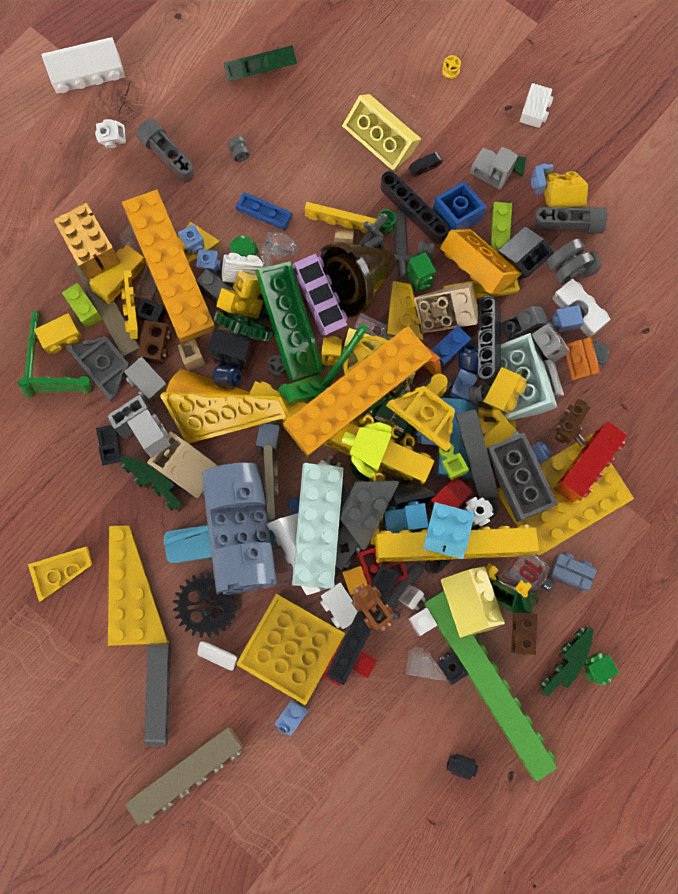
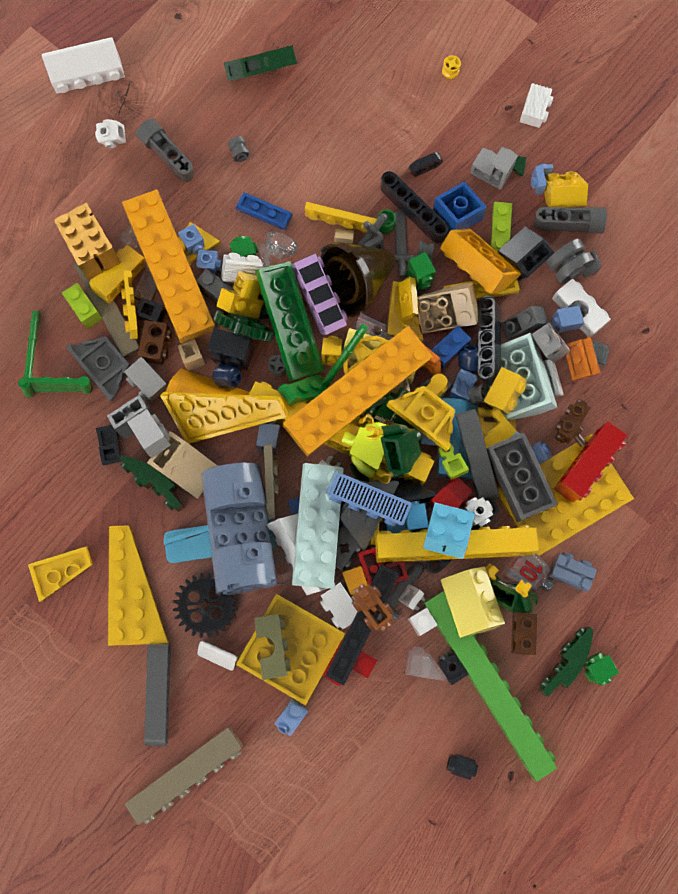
(58, 334): yellow brick -> none
(277, 664): none -> olive arch
(368, 498): none -> medium blue brick
(381, 131): light yellow slope -> none
(399, 447): none -> dark green torso
(408, 298): none -> yellow plate

